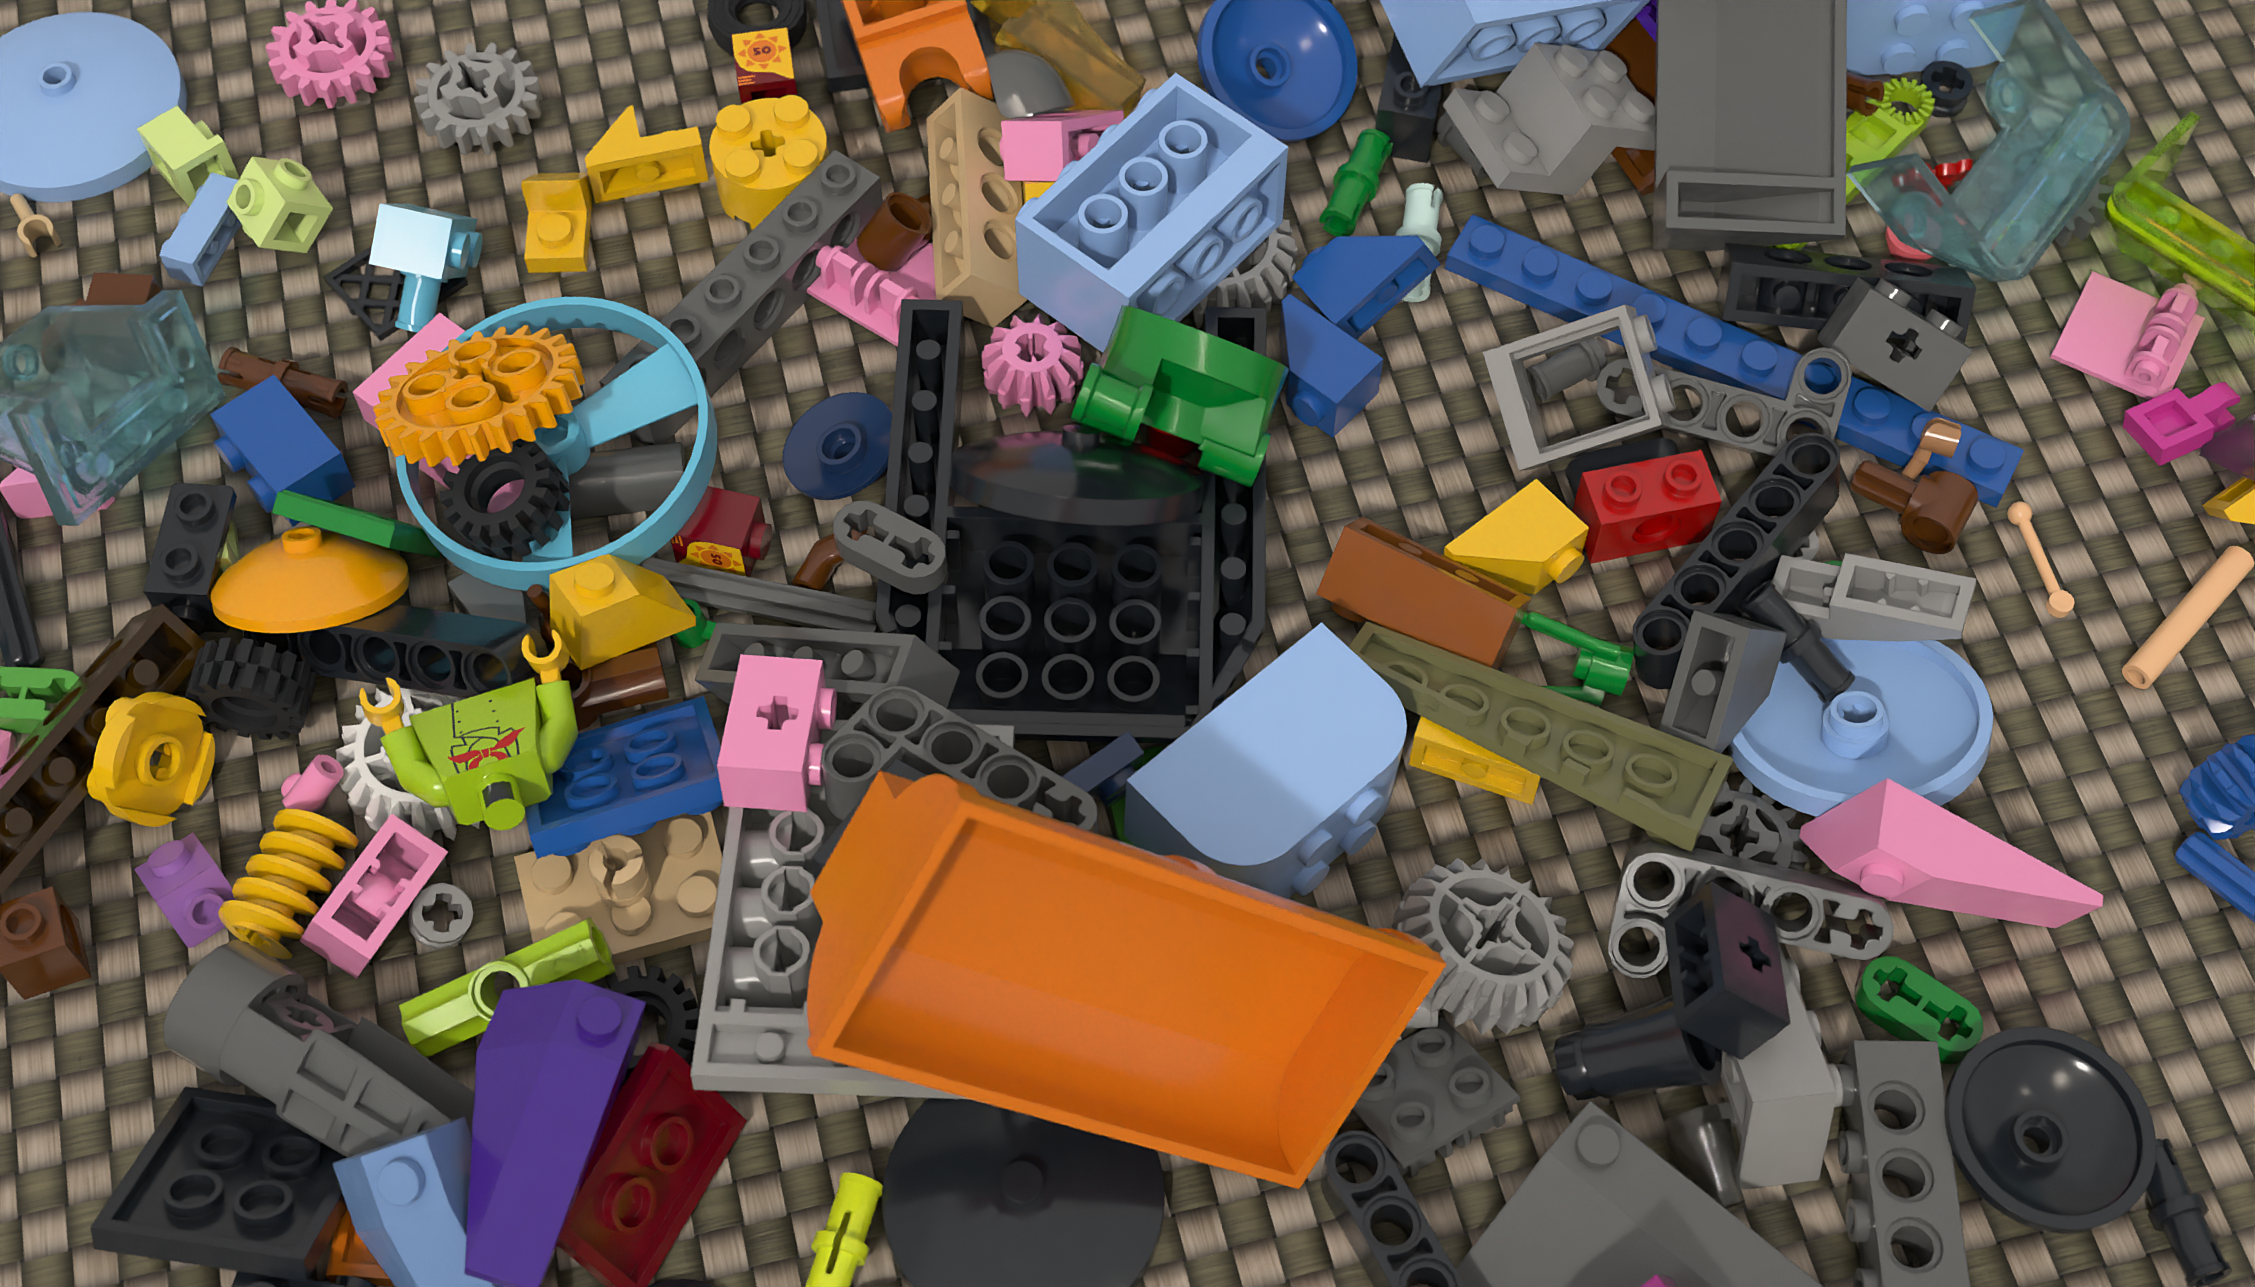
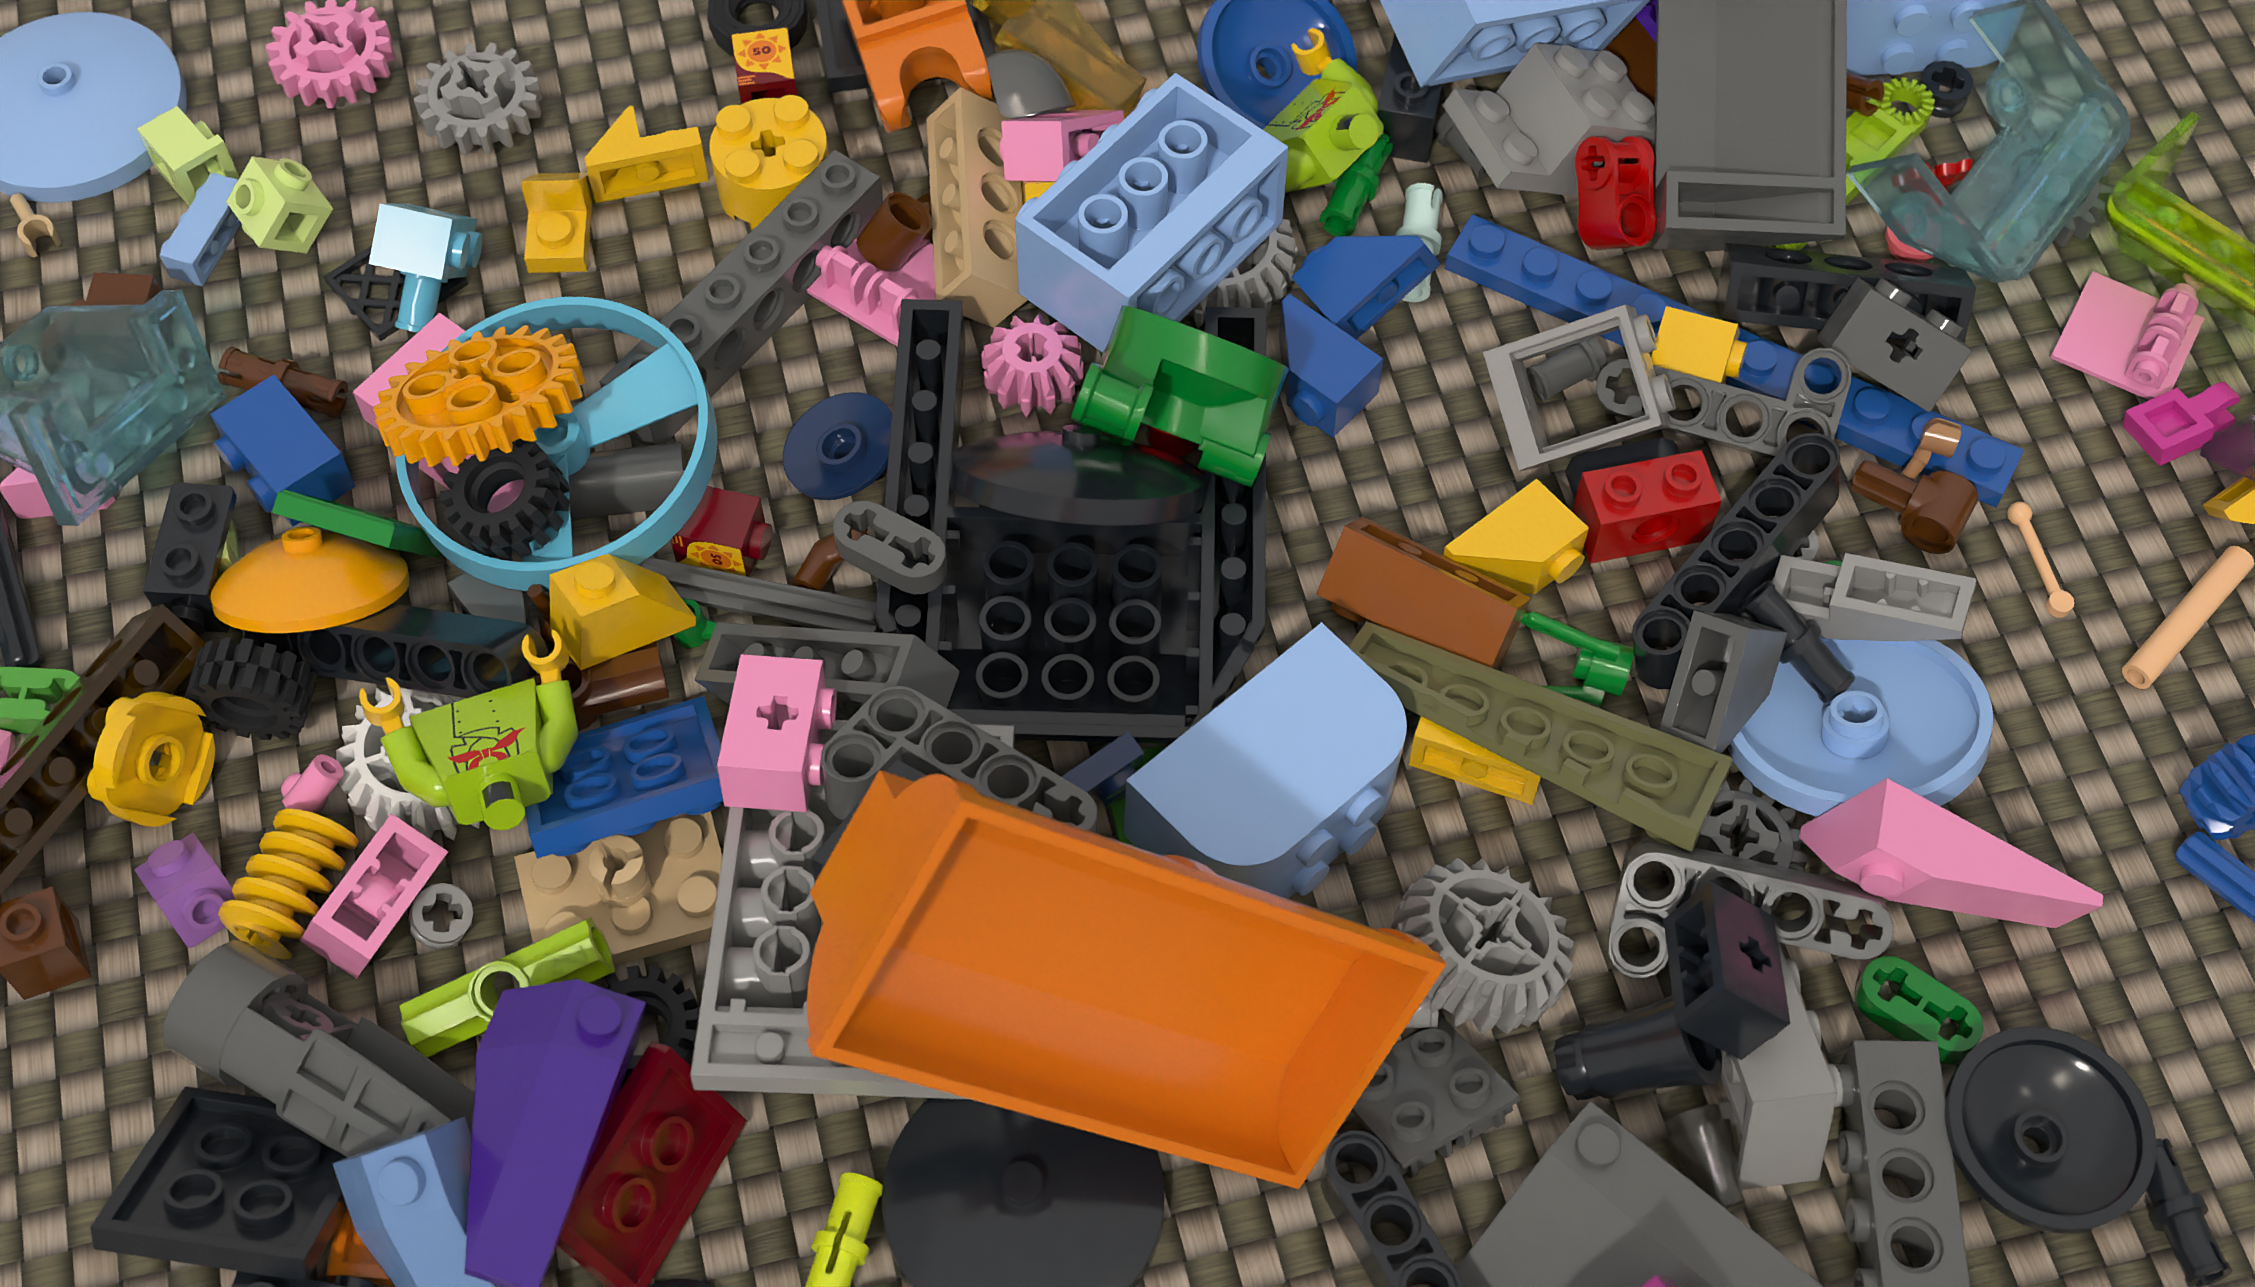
(1327, 120): none -> lime torso
(1616, 198): none -> red piece
(1699, 346): none -> yellow brick

